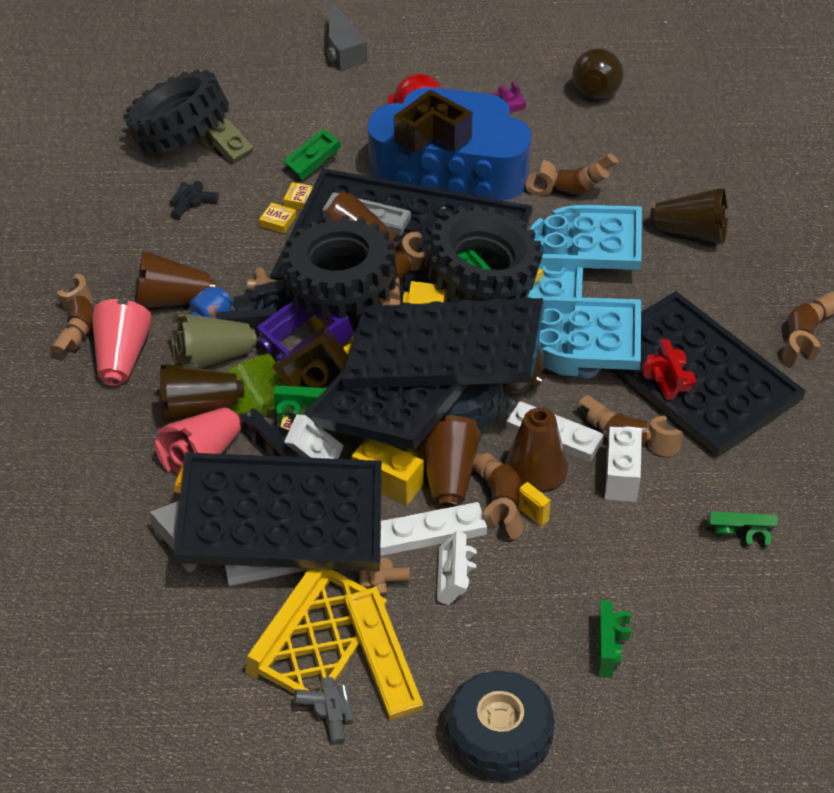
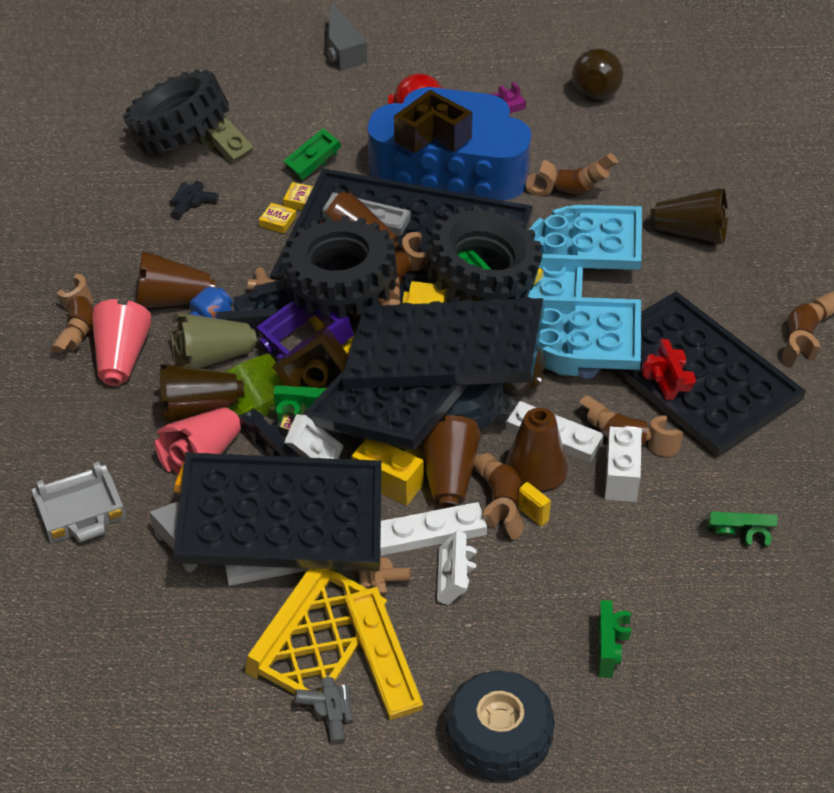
(79, 505): none -> light grey piece

